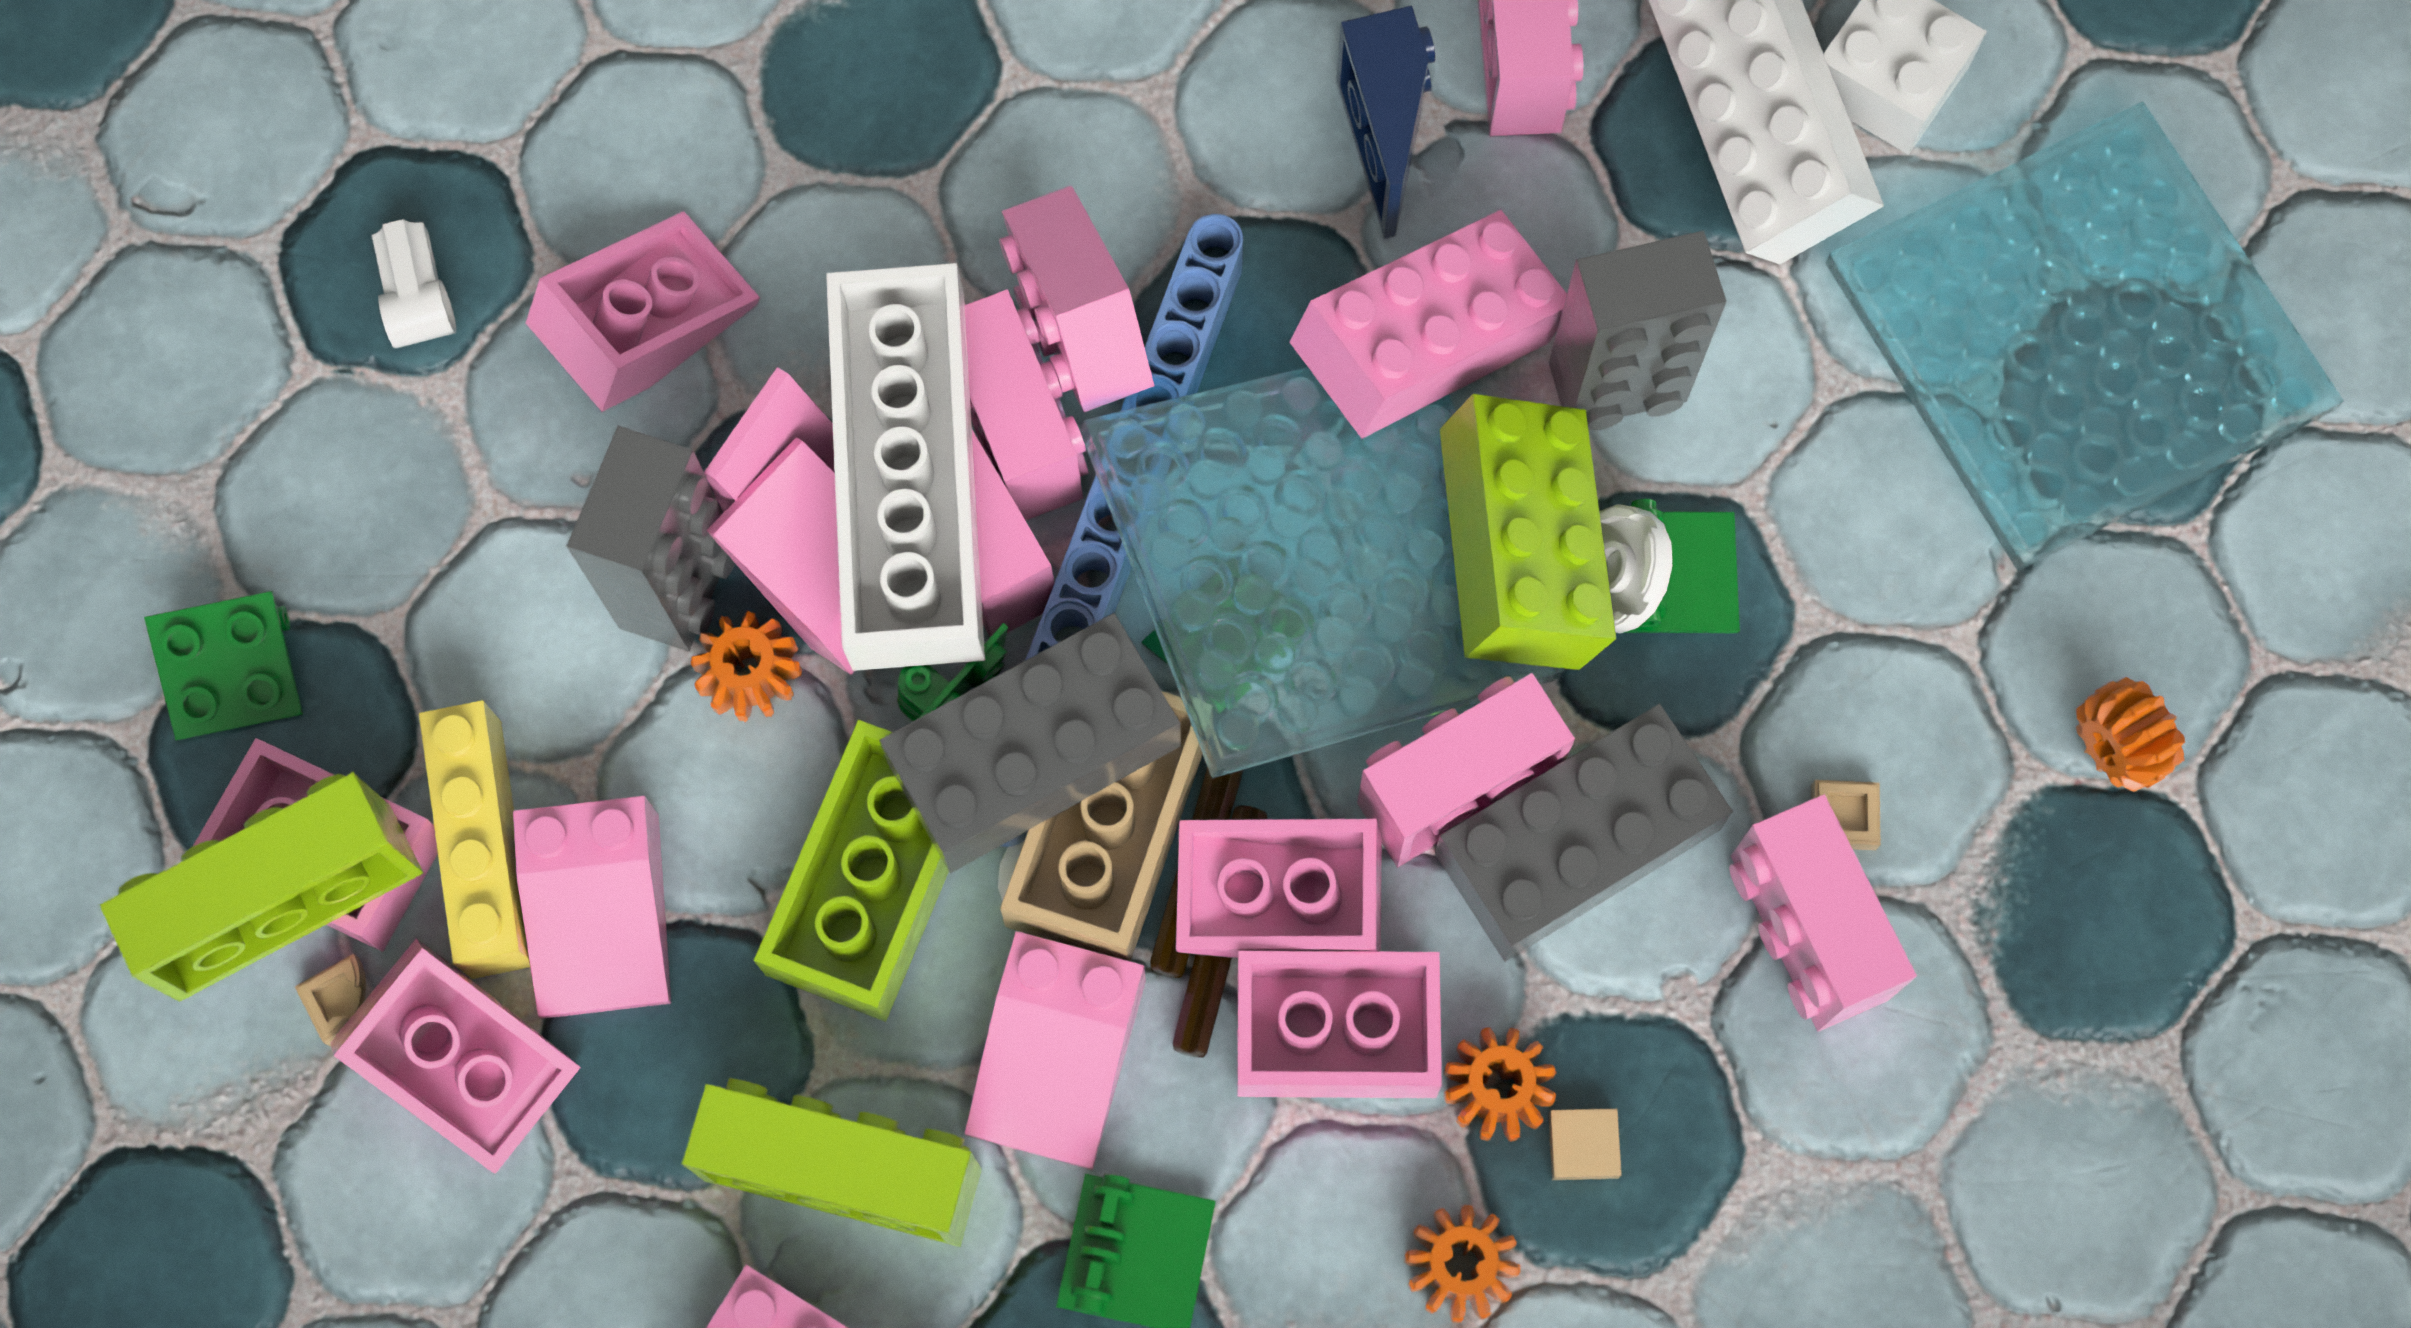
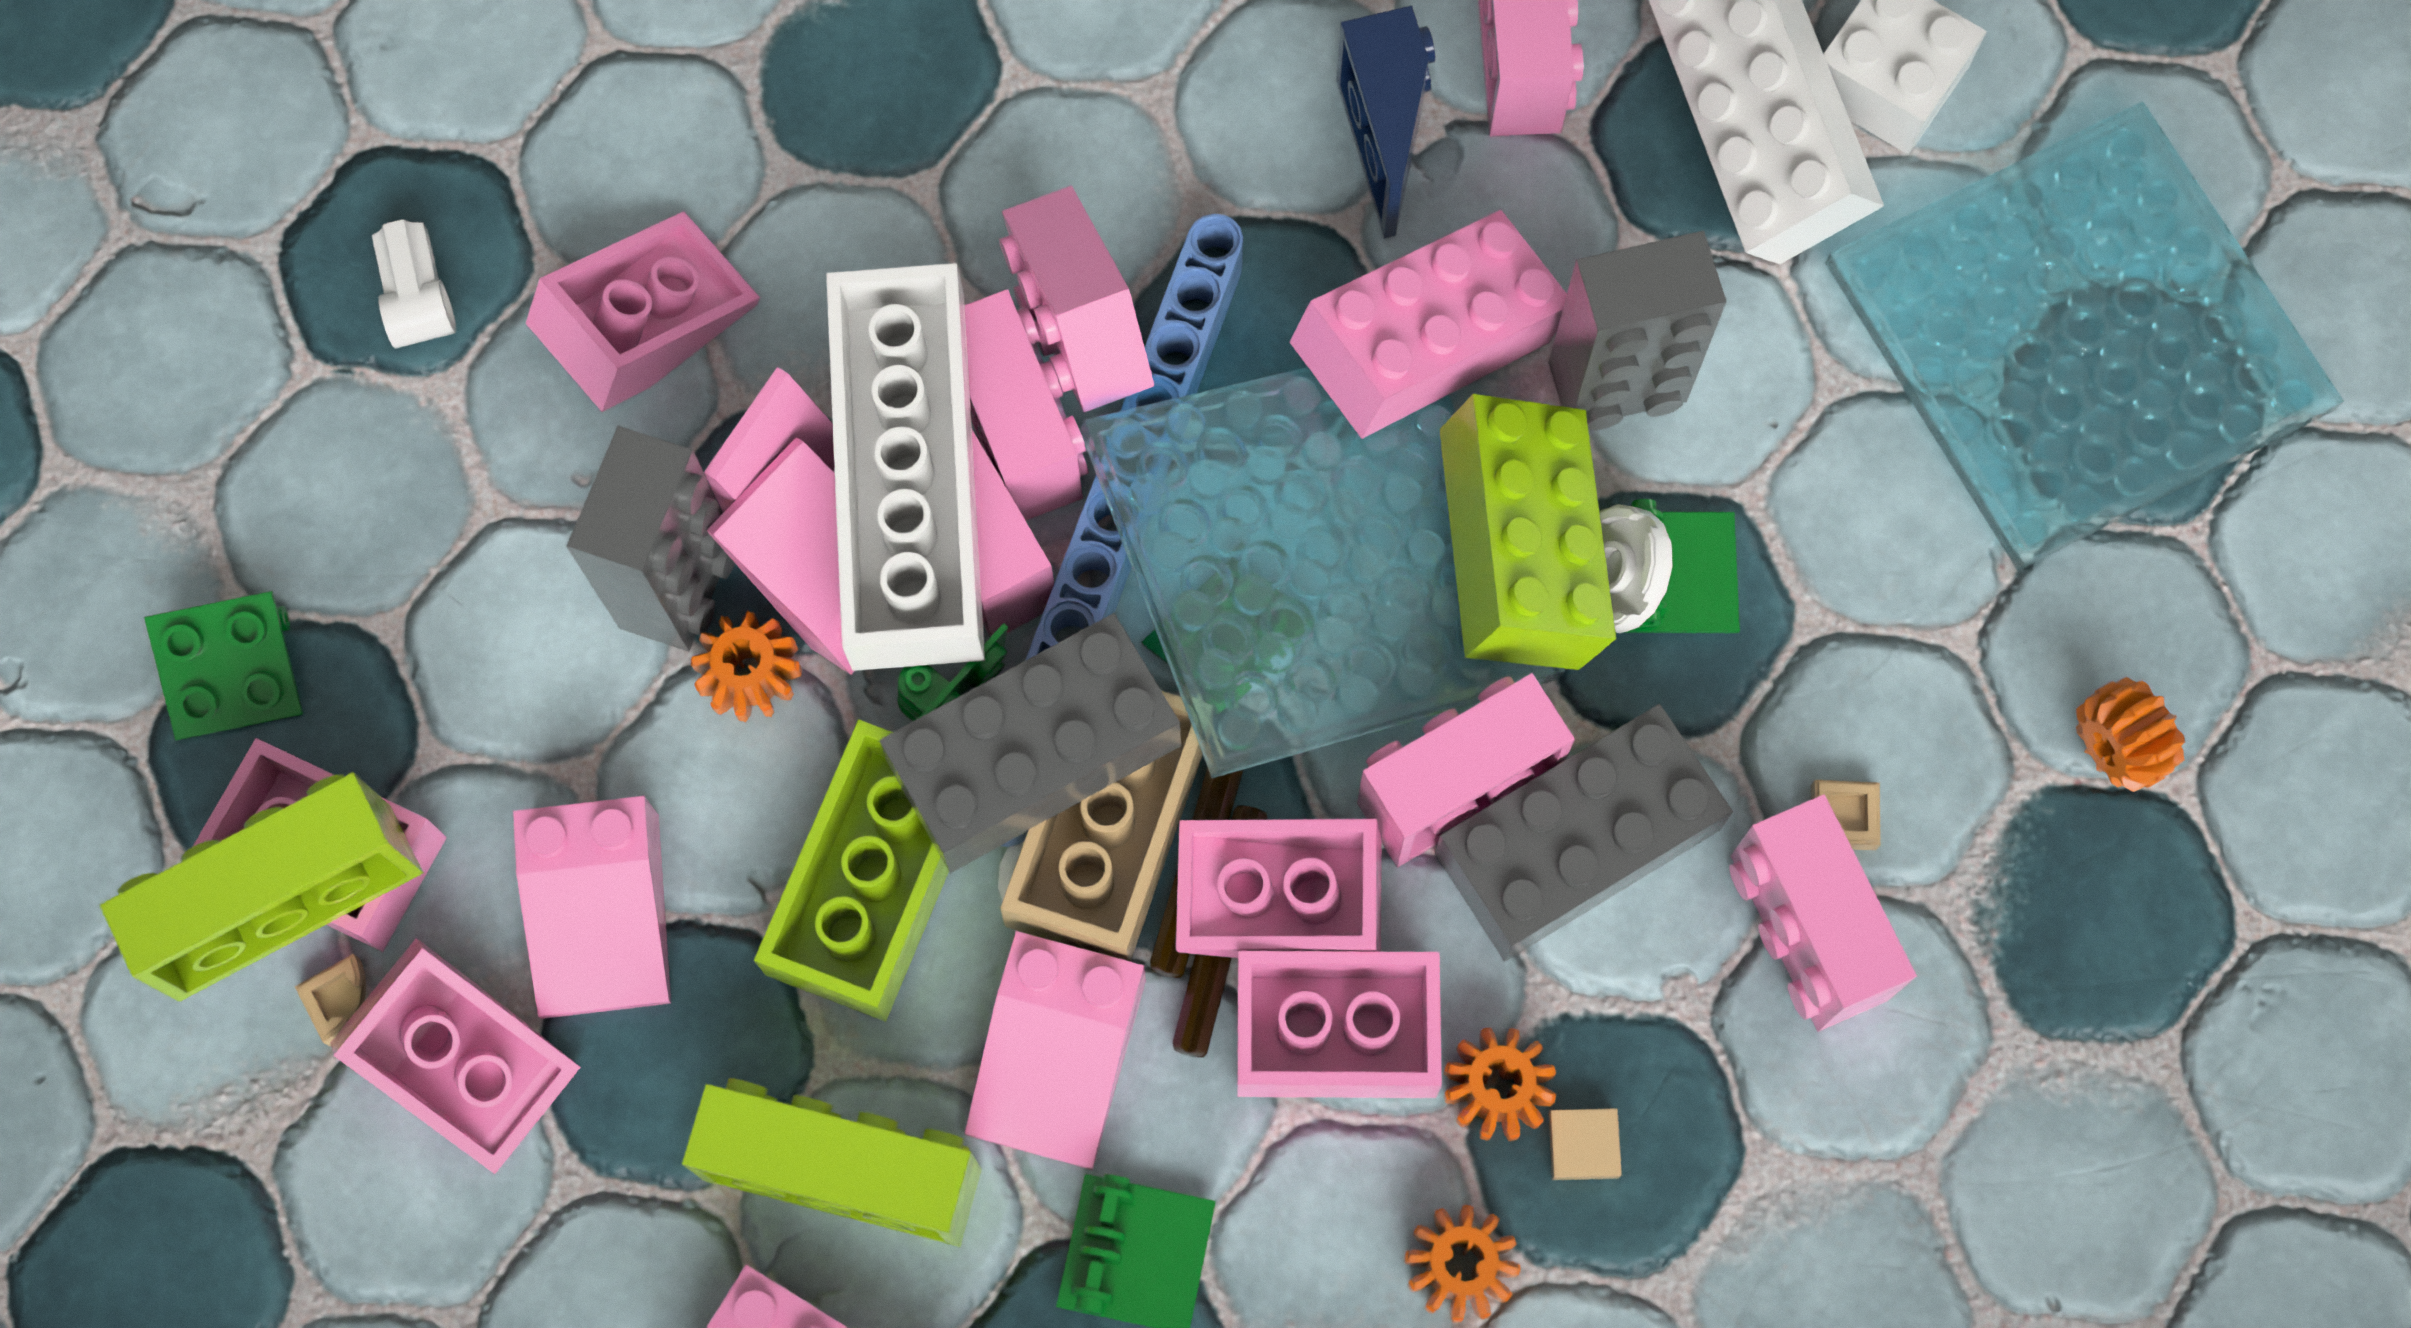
(475, 838): light yellow brick -> none

